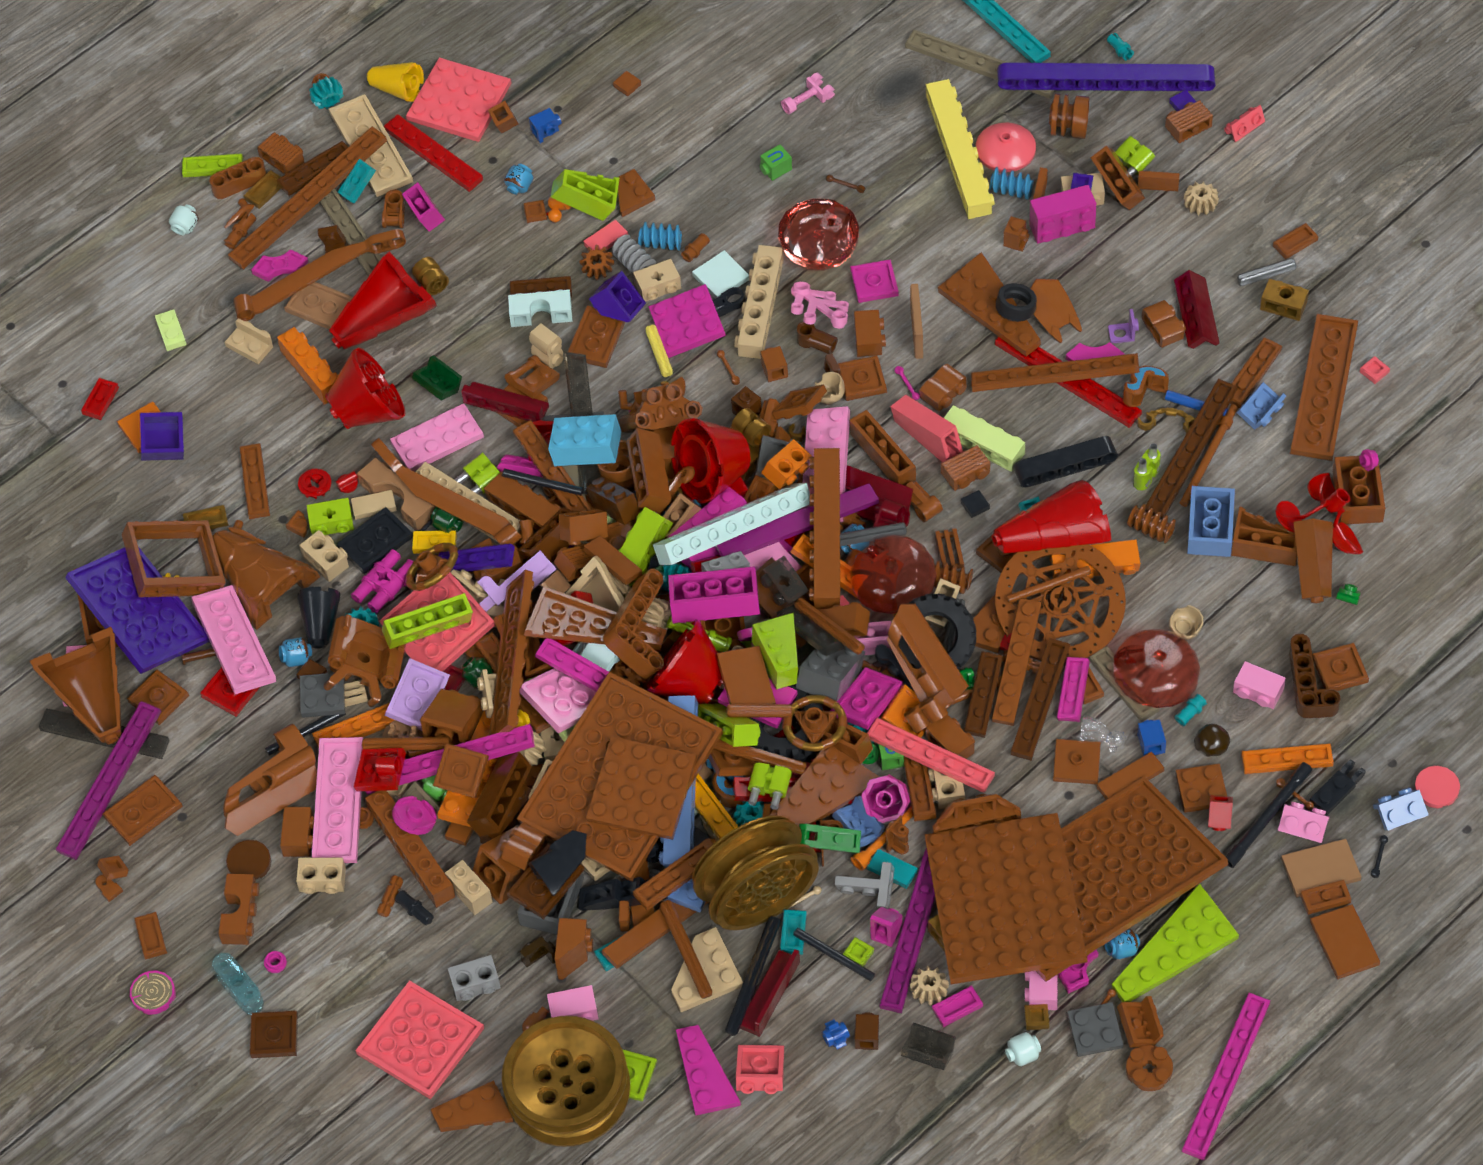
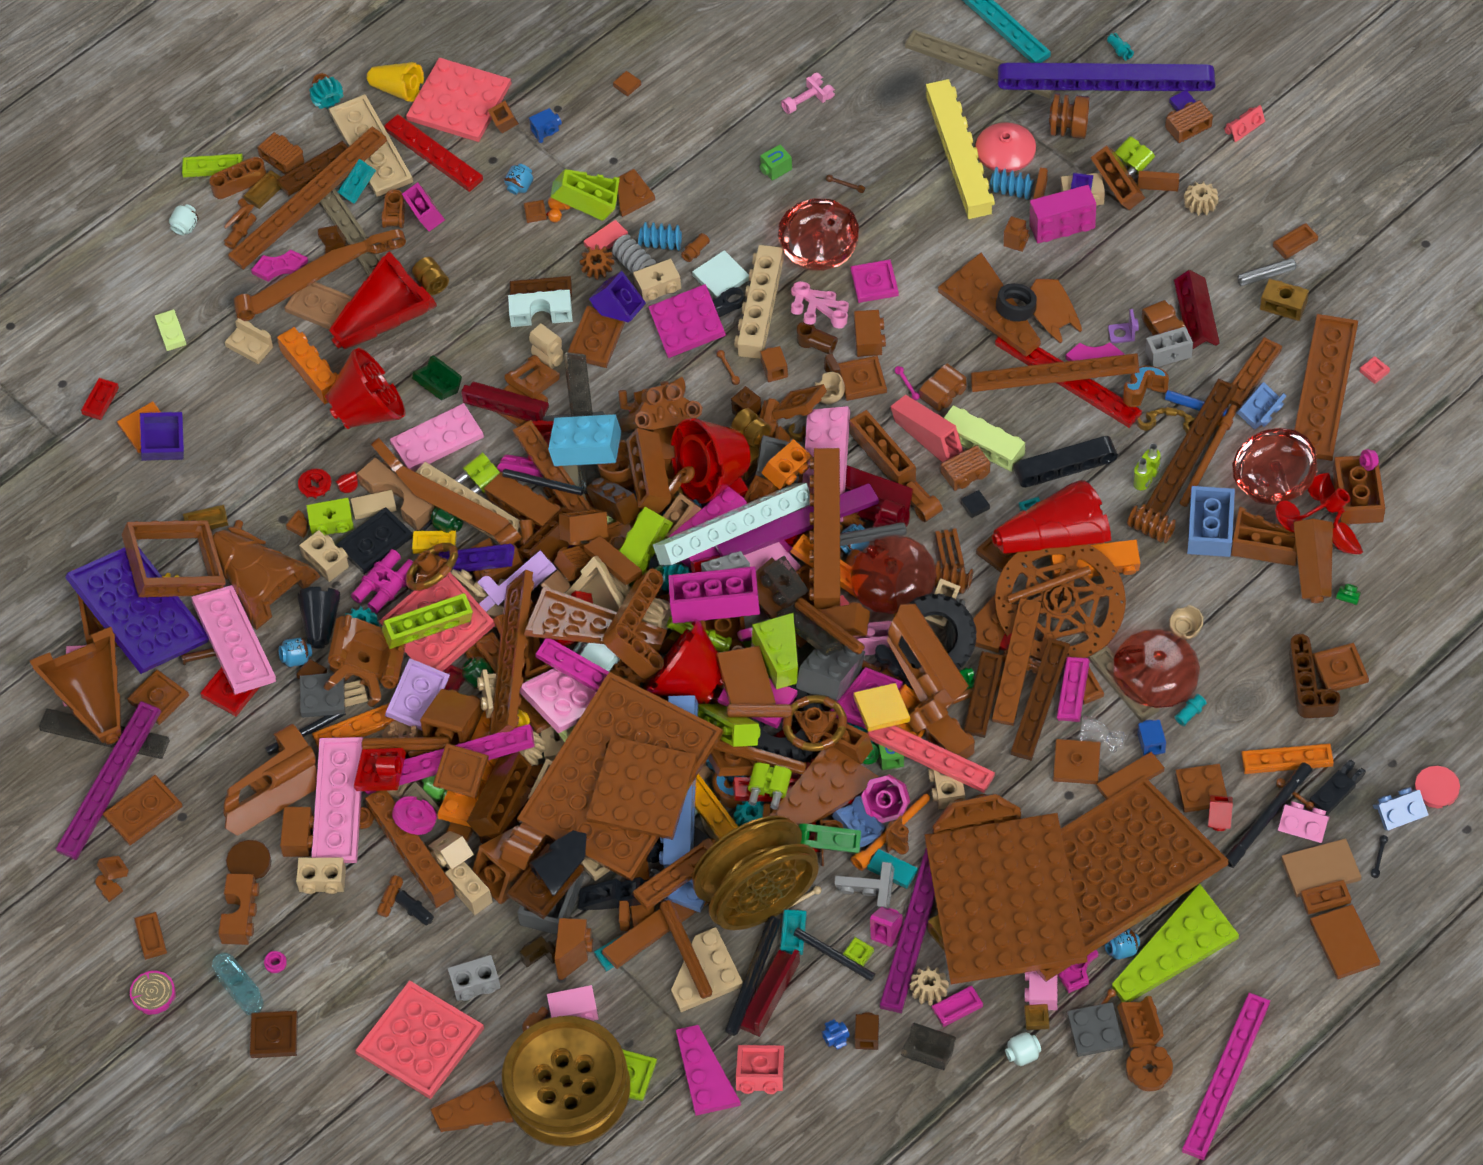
(254, 481): dark orange tile -> none
(450, 850): none -> tan brick
(659, 351): light yellow axle -> none
(881, 707): none -> yellow tile
(916, 321): medium nougat tile -> none
(919, 790): dark orange tile -> none
(1169, 347): none -> light grey brick
(1212, 740): dark brown hair -> none
(1259, 685): bright pink brick -> none
(1275, 466): none -> clear red piece

